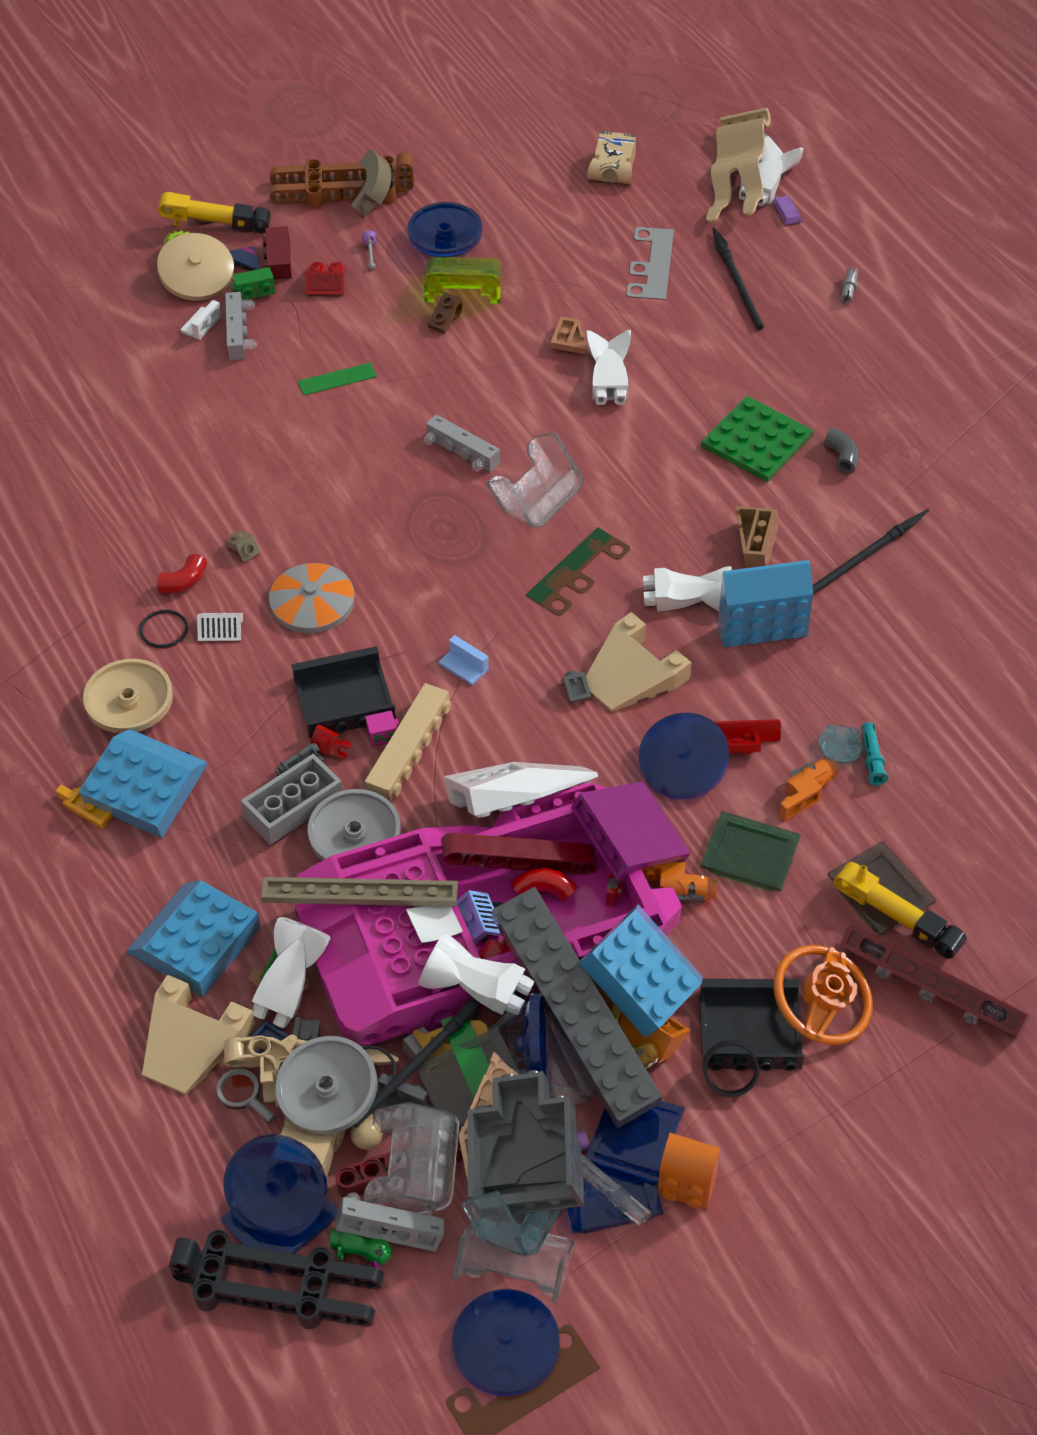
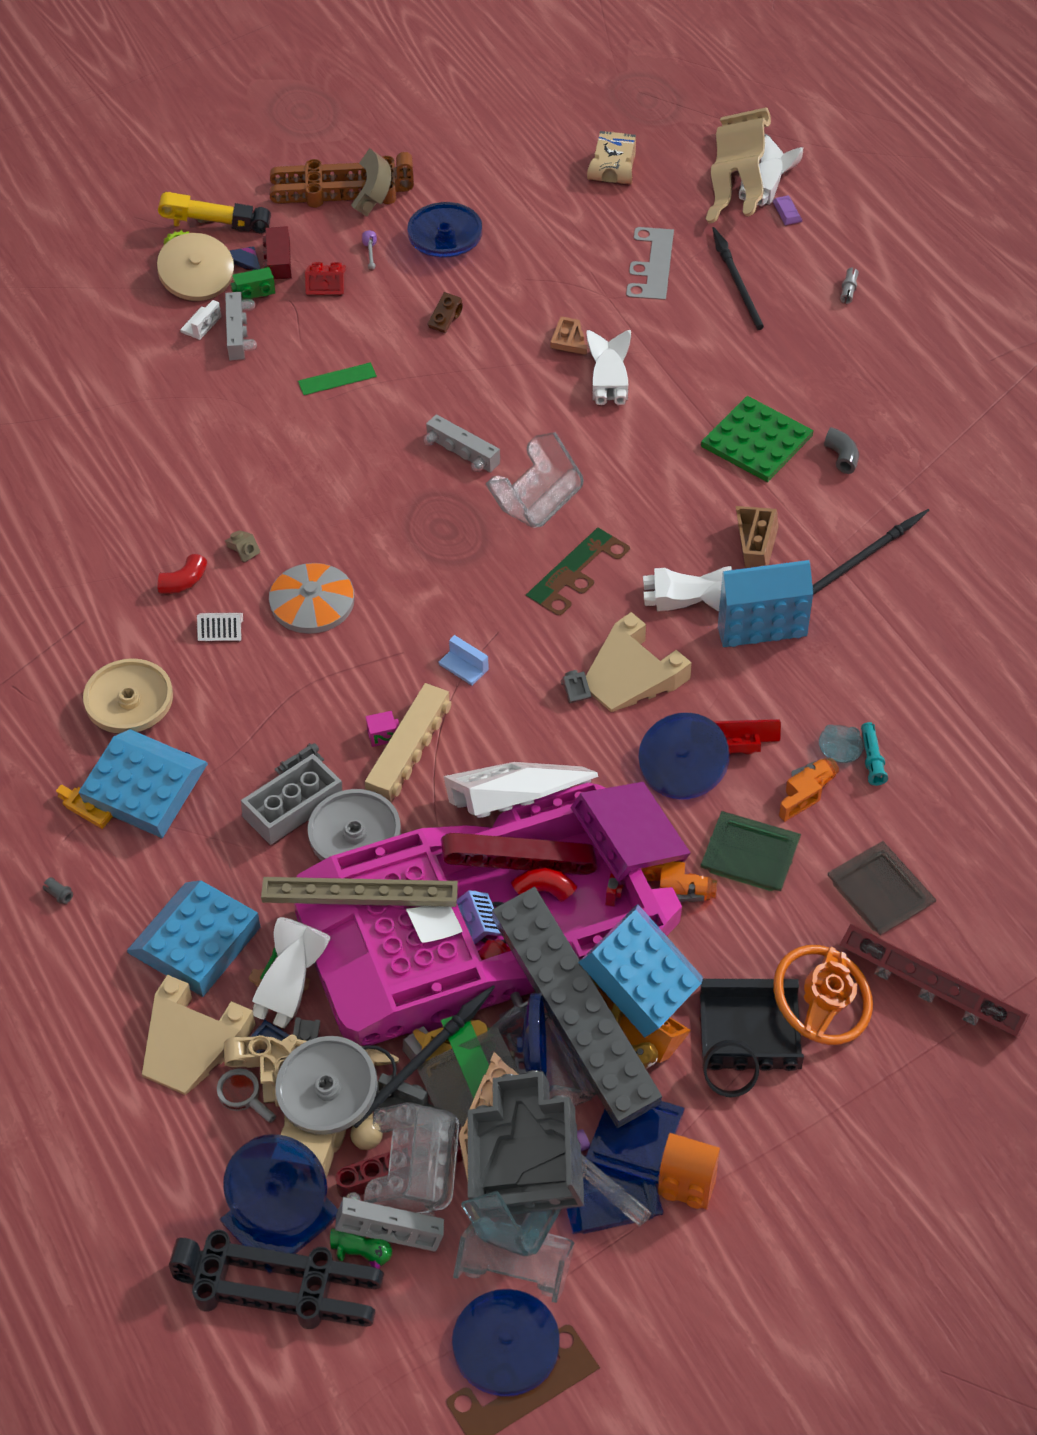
(62, 893): none -> dark grey pin
(163, 645): black piece -> none
(327, 742): red plate -> none
(342, 690): black panel -> none
(463, 274): clear neon green windscreen -> none
(483, 979): white hips -> none
(926, 926): yellow piece -> none

